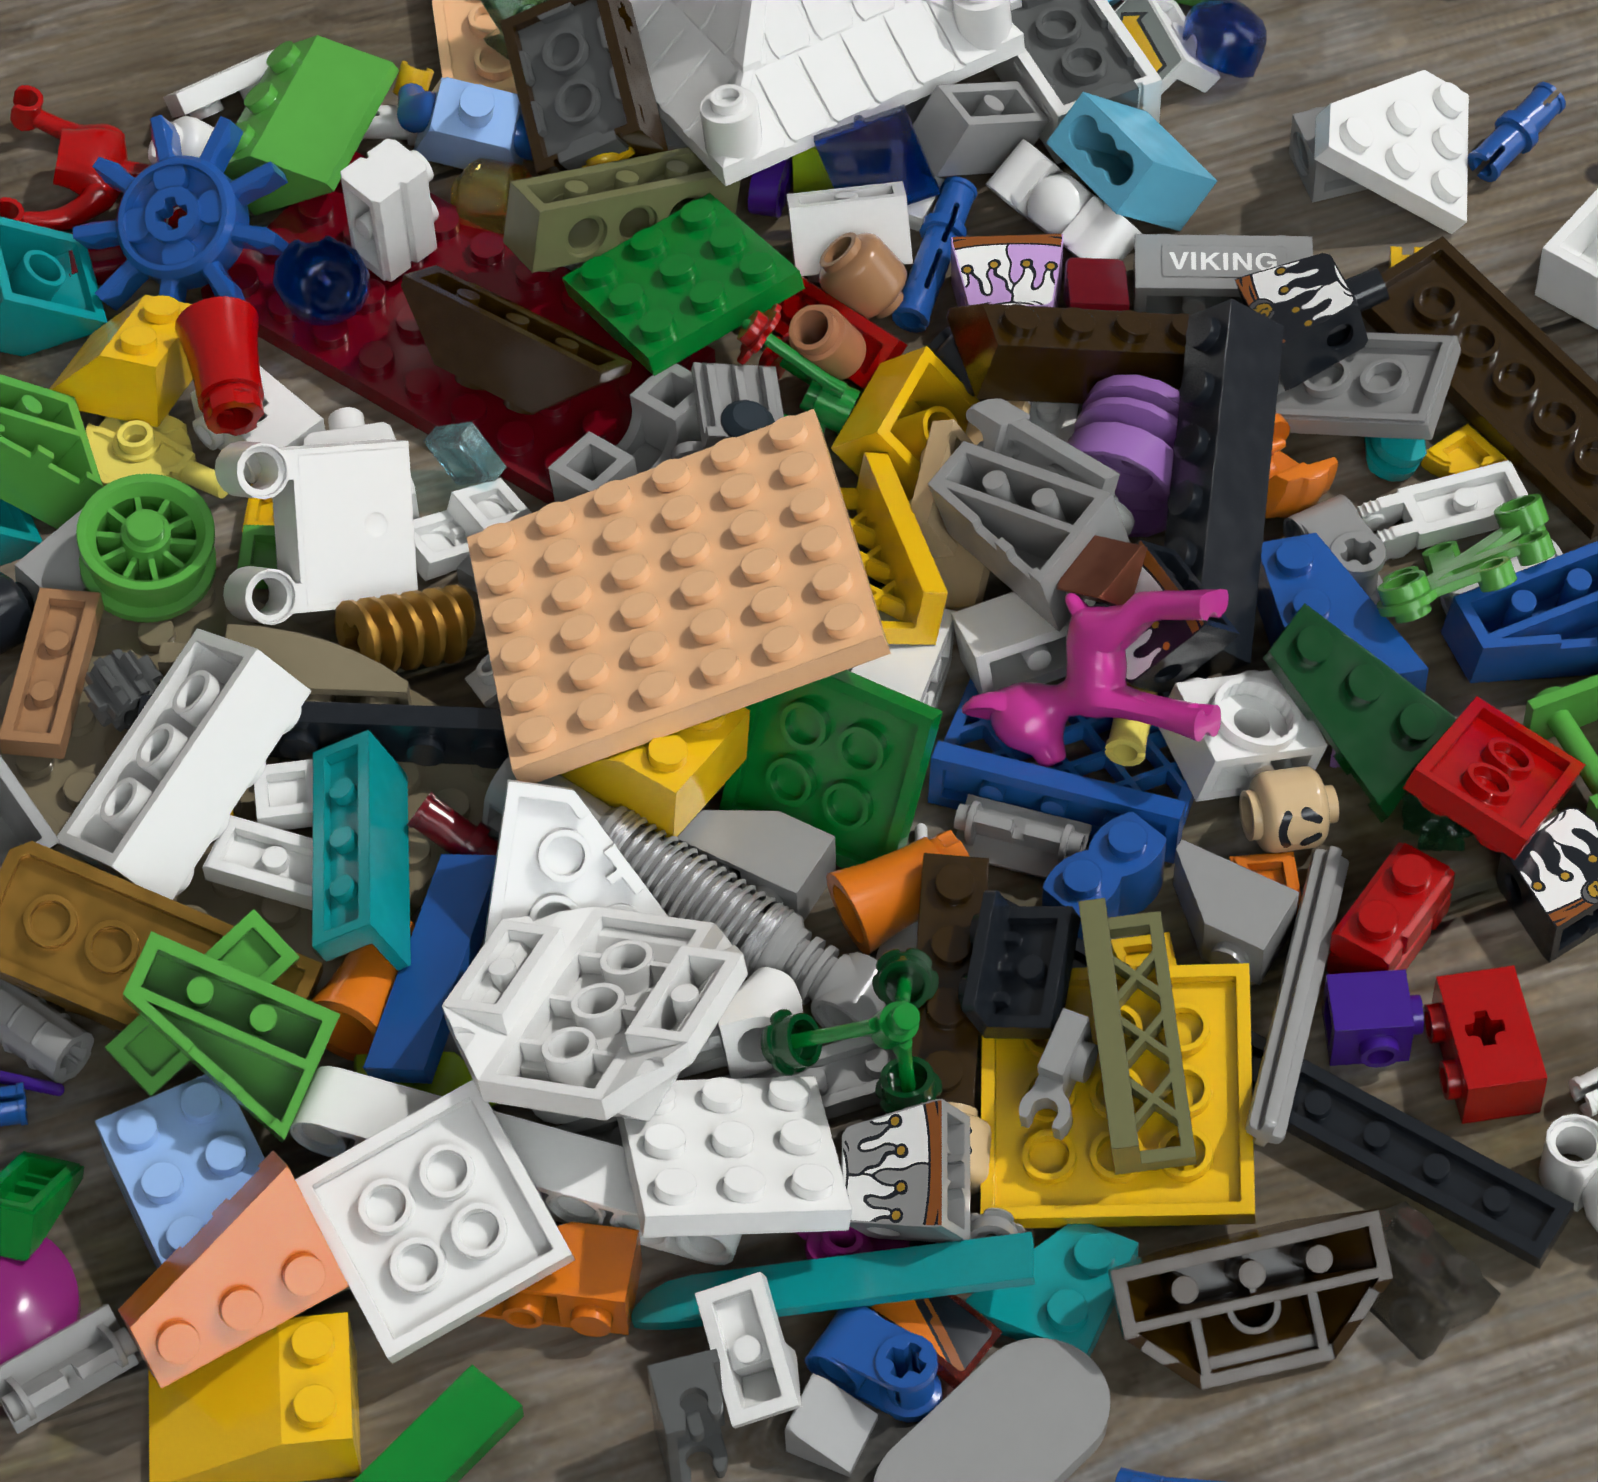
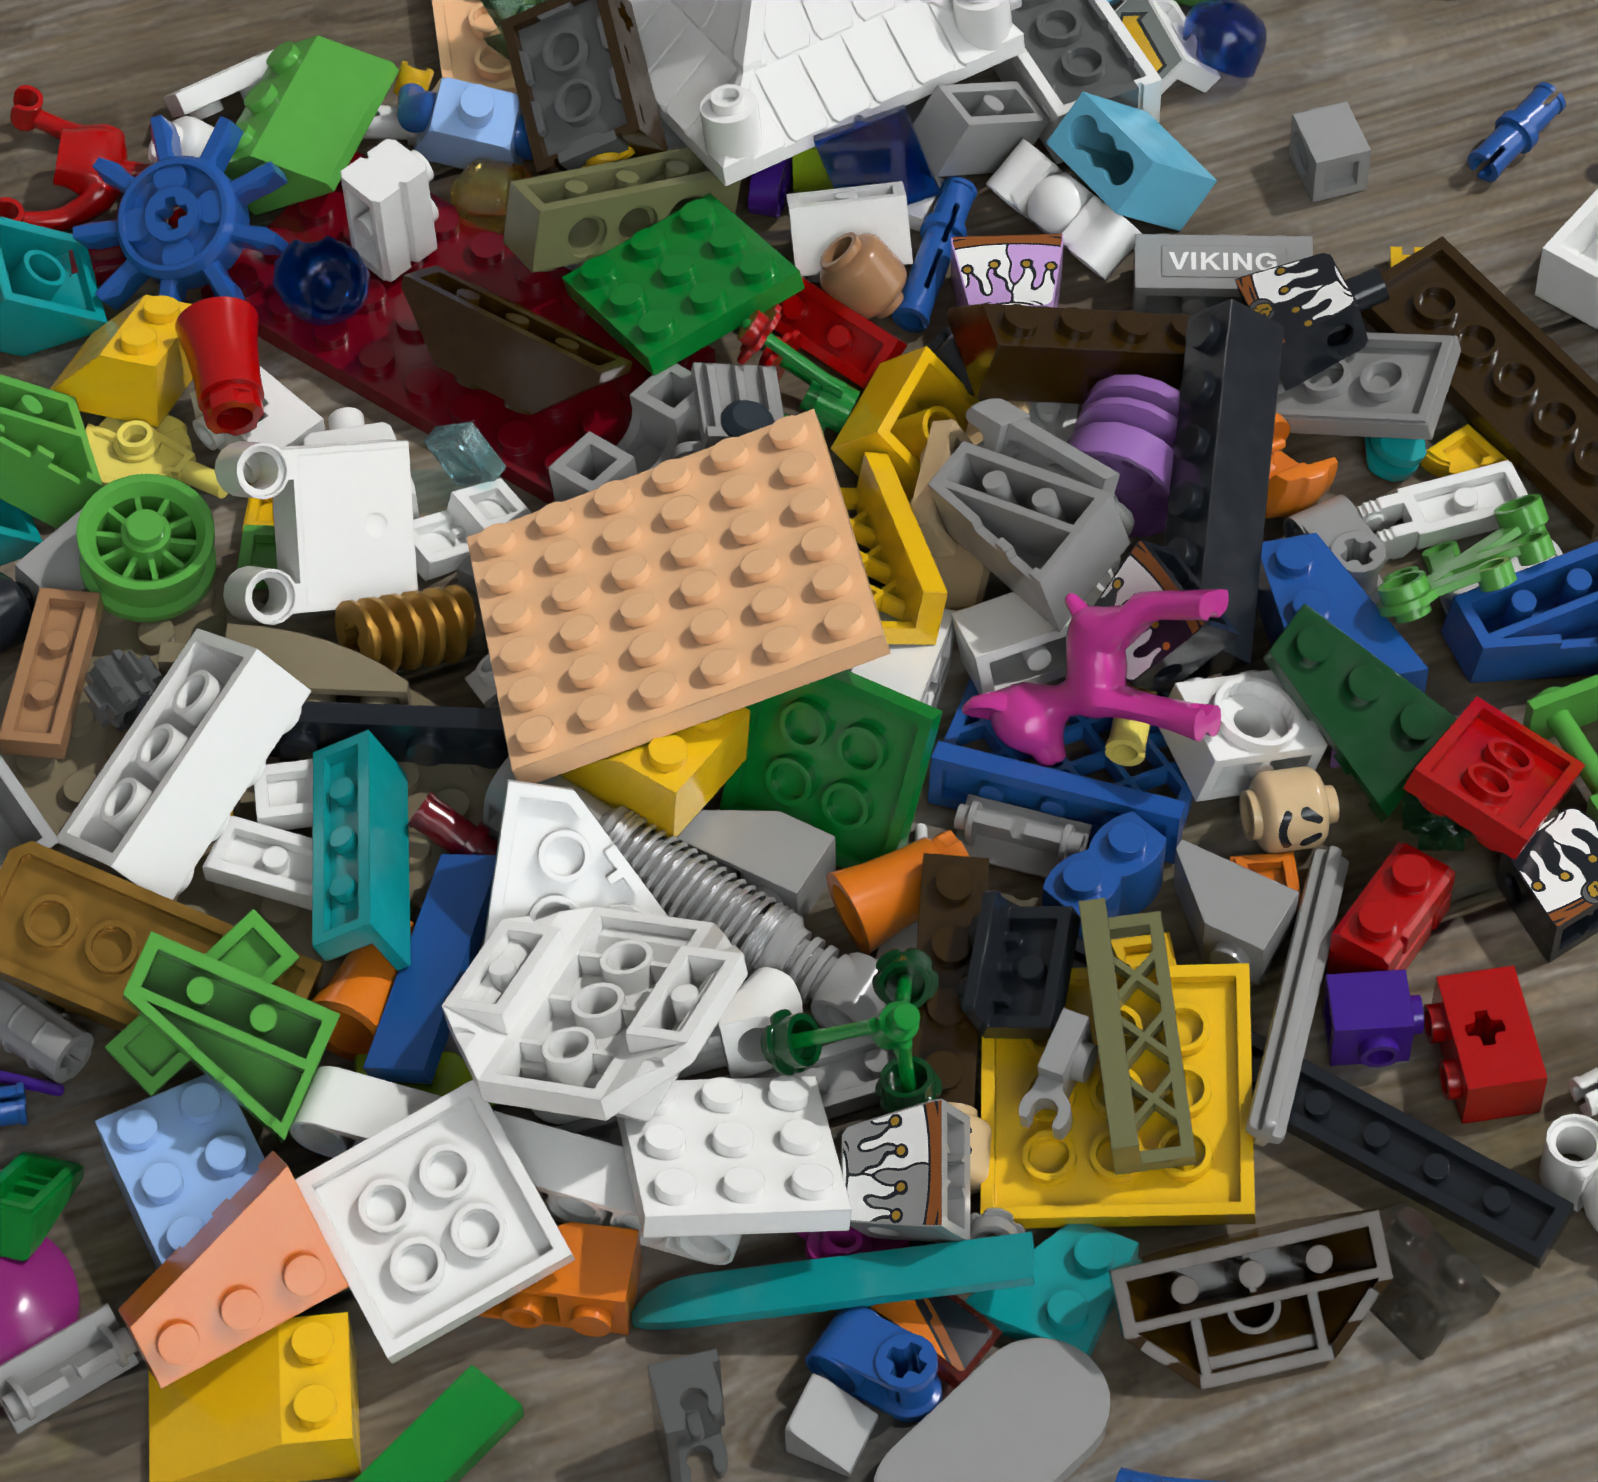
(755, 1361): white slope -> none
(827, 340): nougat brick -> none
(1096, 284): dark red slope -> none
(1105, 571): copper slope -> none
(1403, 144): white plate -> none

